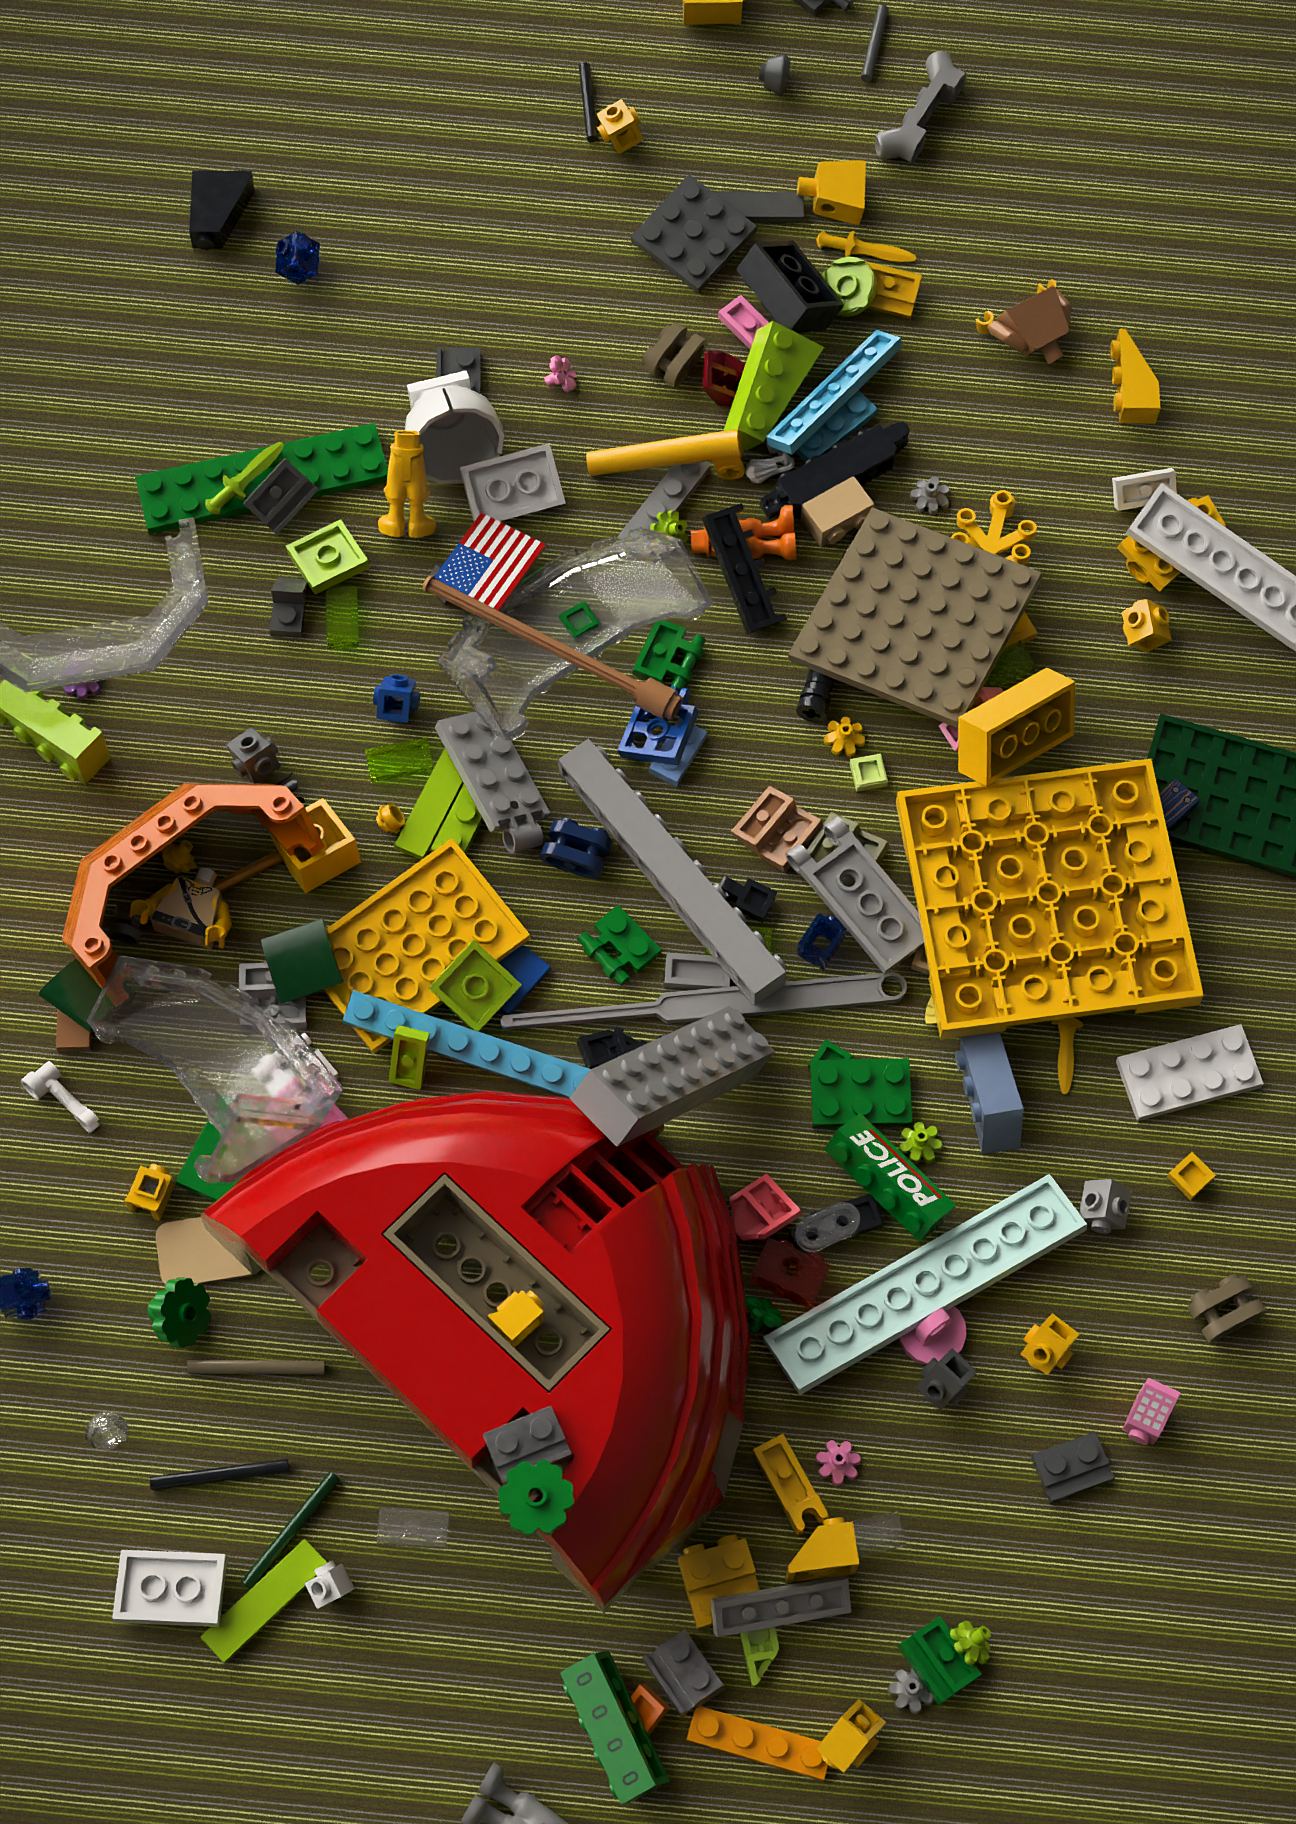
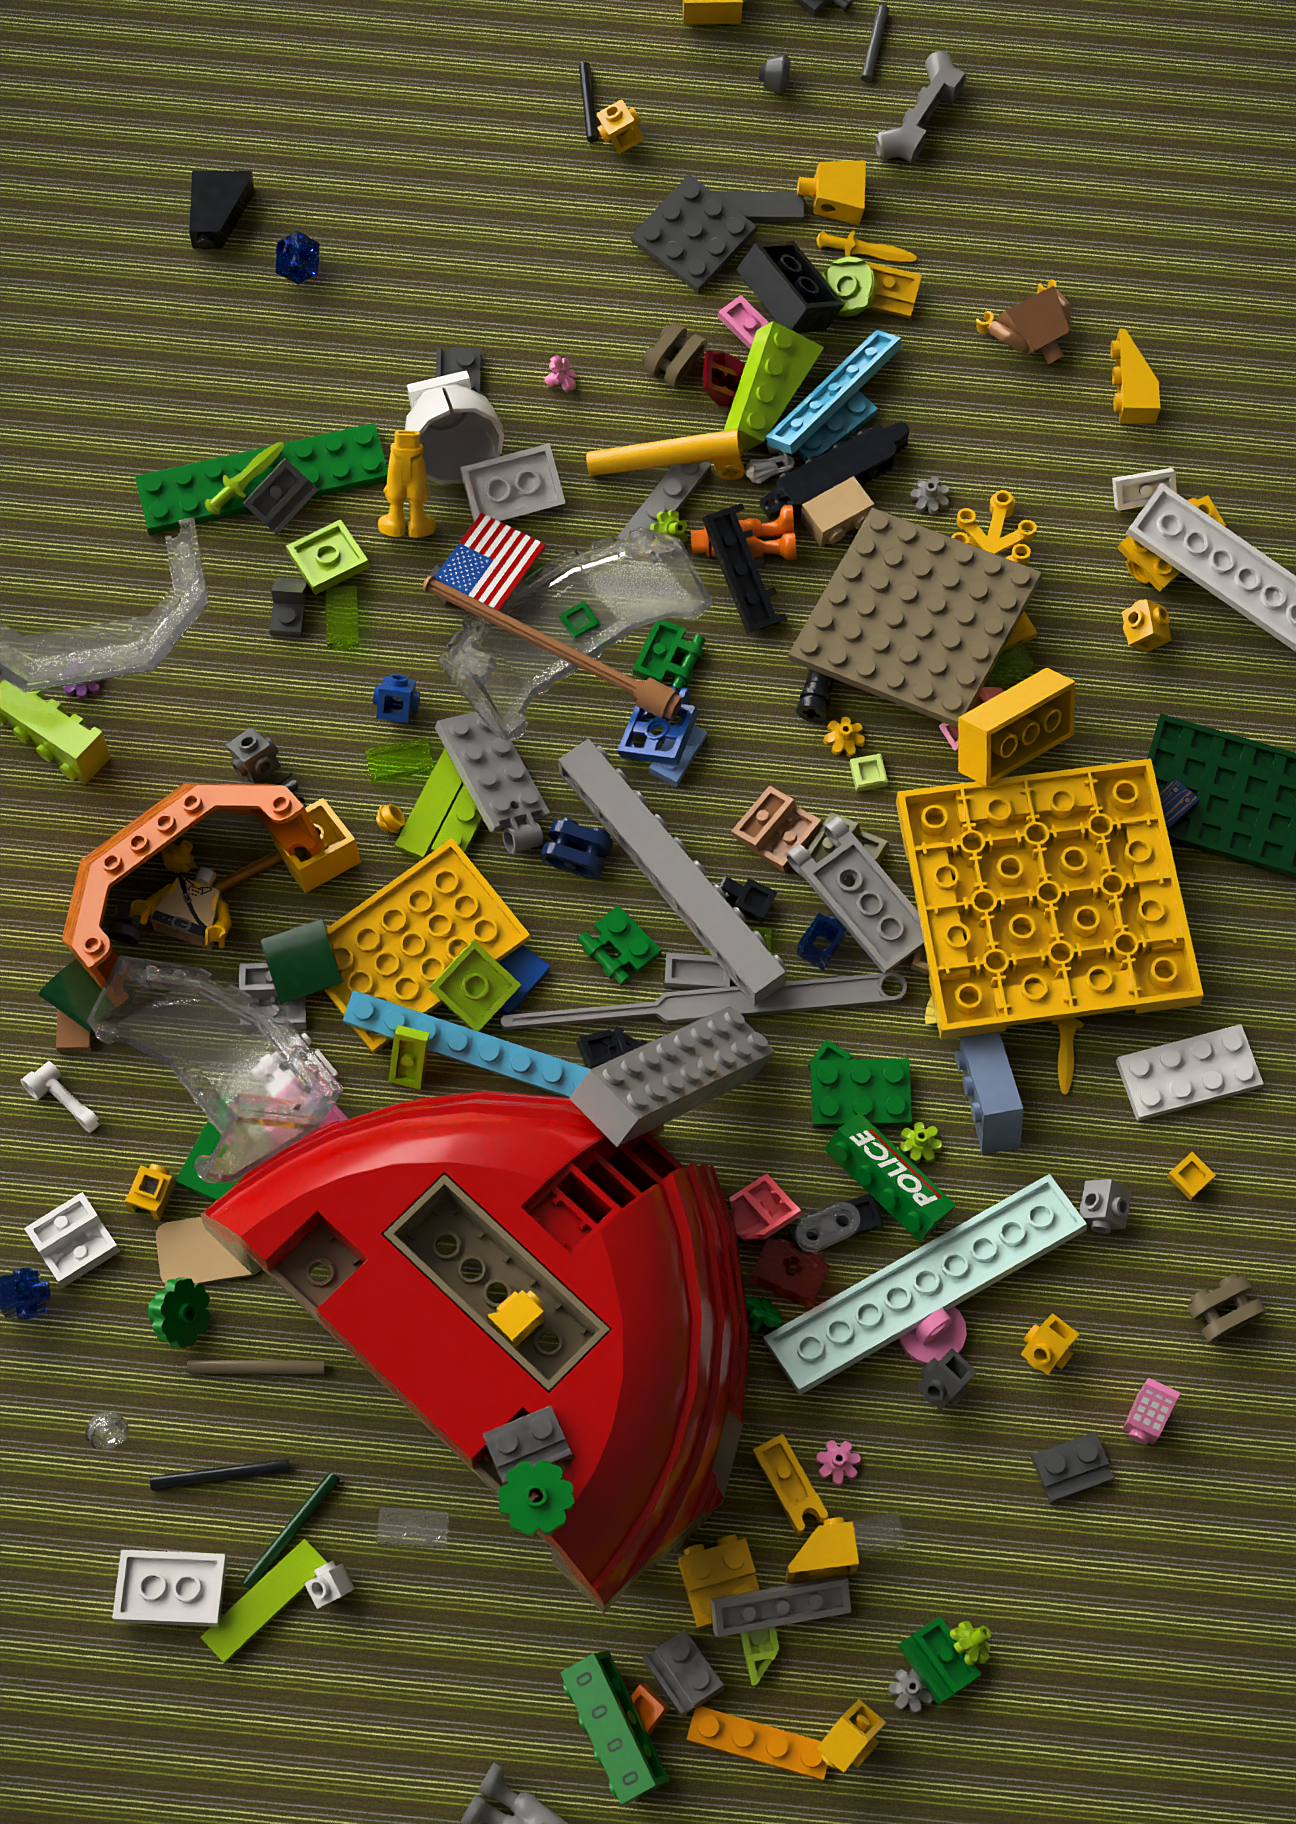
(72, 1240): none -> white slope

